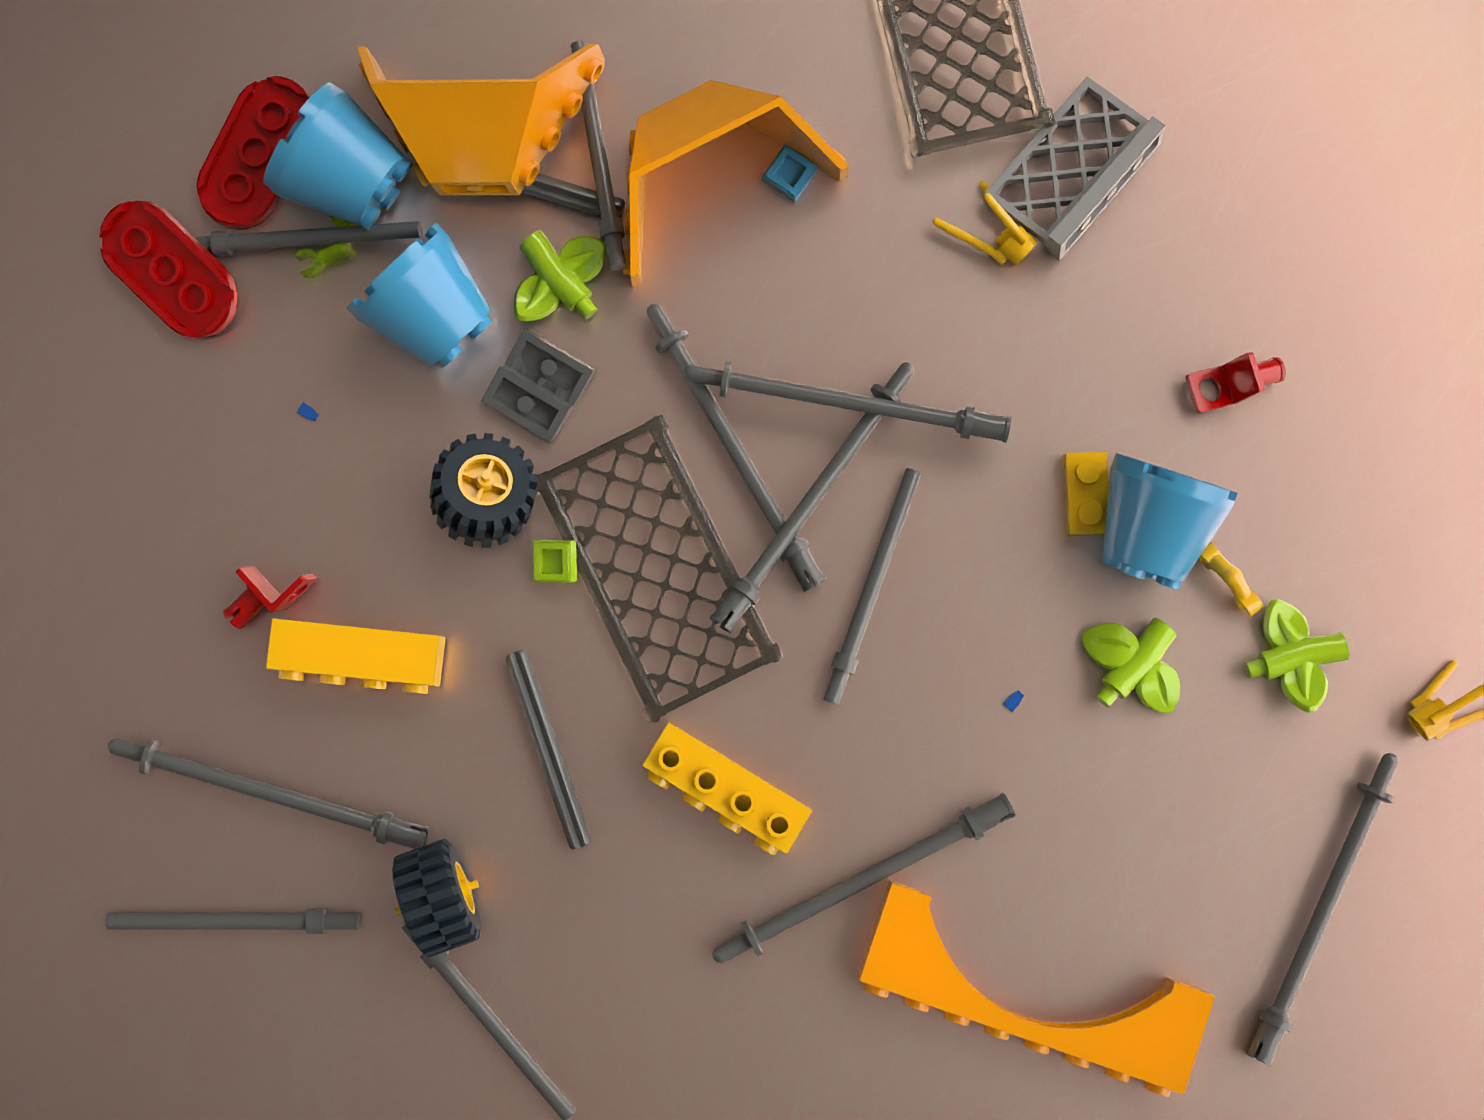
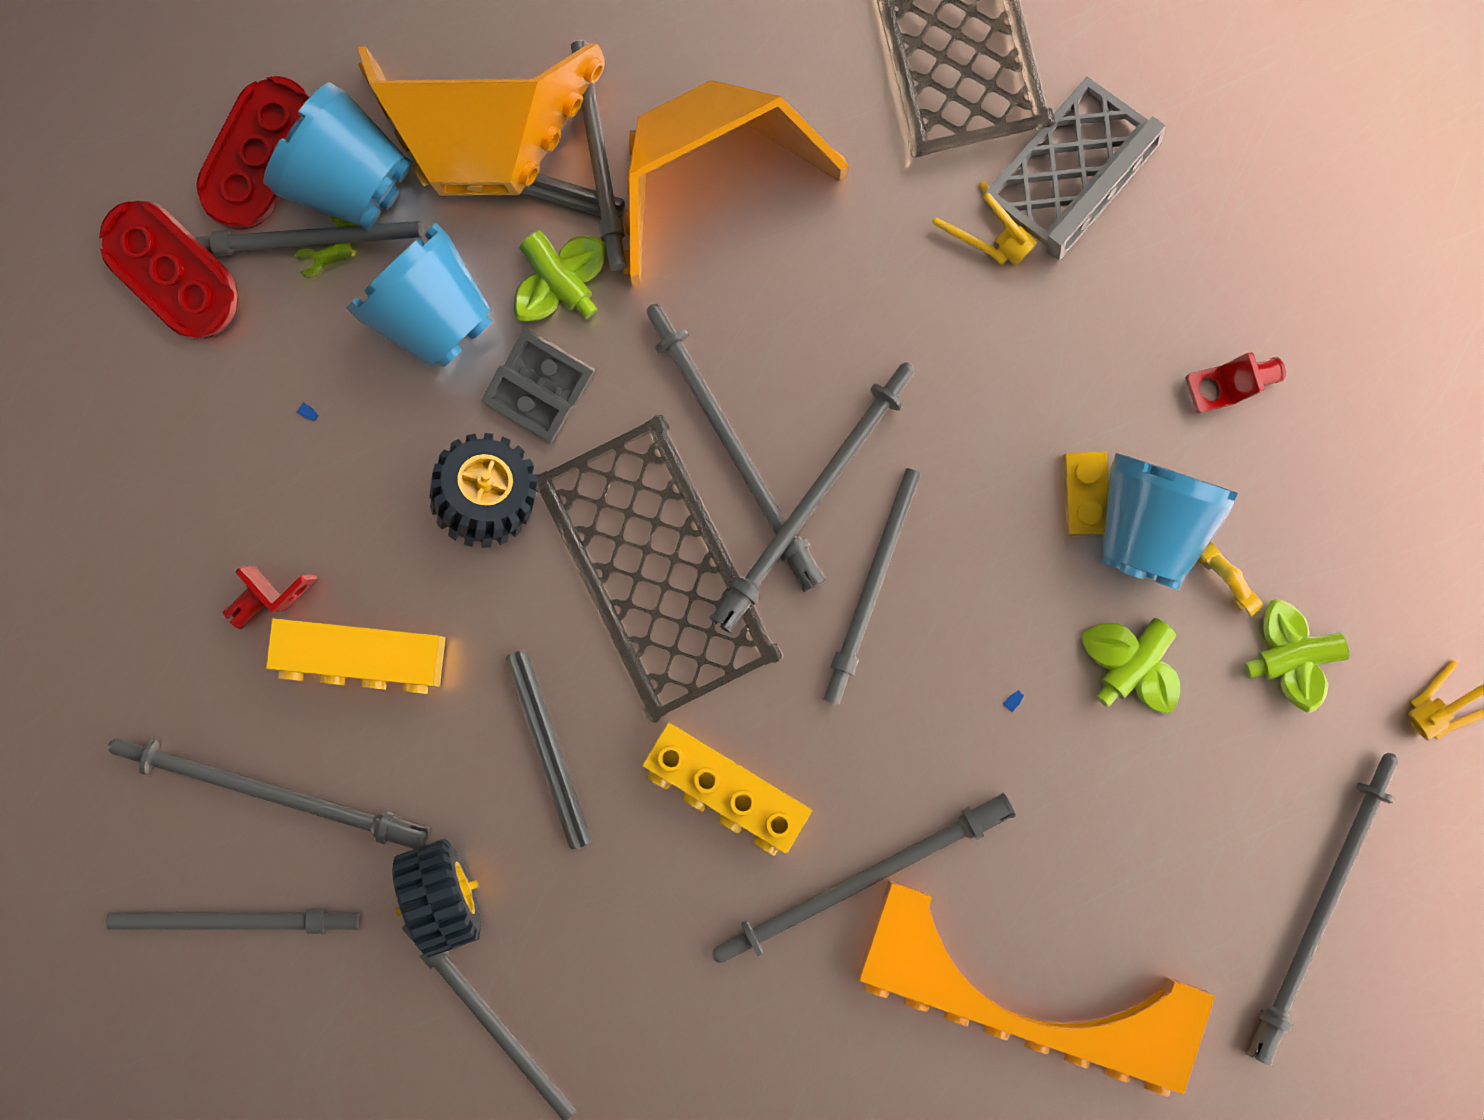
(554, 561): lime tile -> none
(789, 173): dark azure tile -> none
(965, 421): dark grey bar -> none

